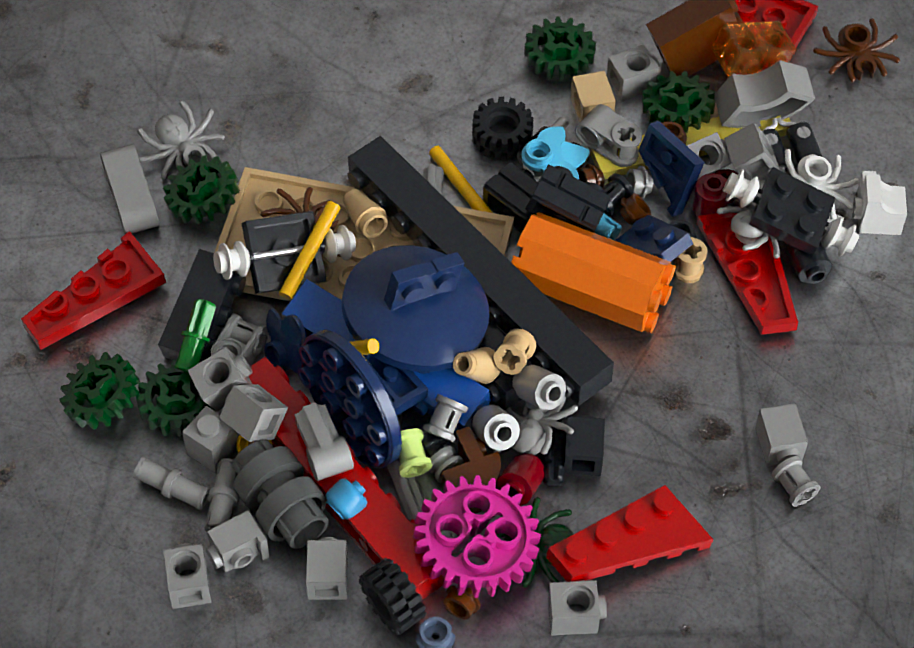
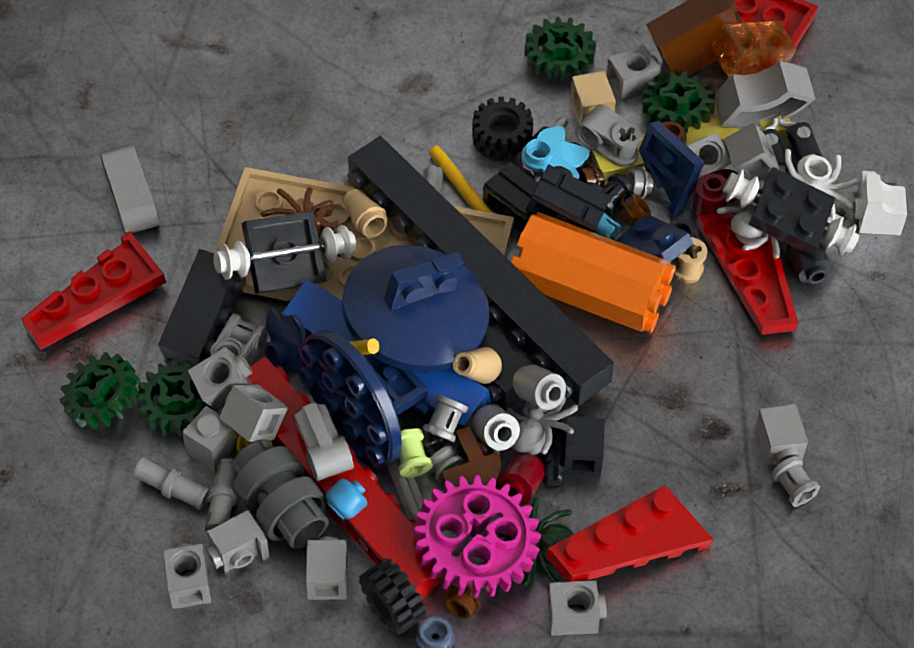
(179, 139): light grey animal -> none
(195, 335): green axle -> none
(201, 189): dark green gear -> none
(309, 250): yellow bar -> none
(515, 351): tan bush -> none
(858, 50): reddish brown animal -> none

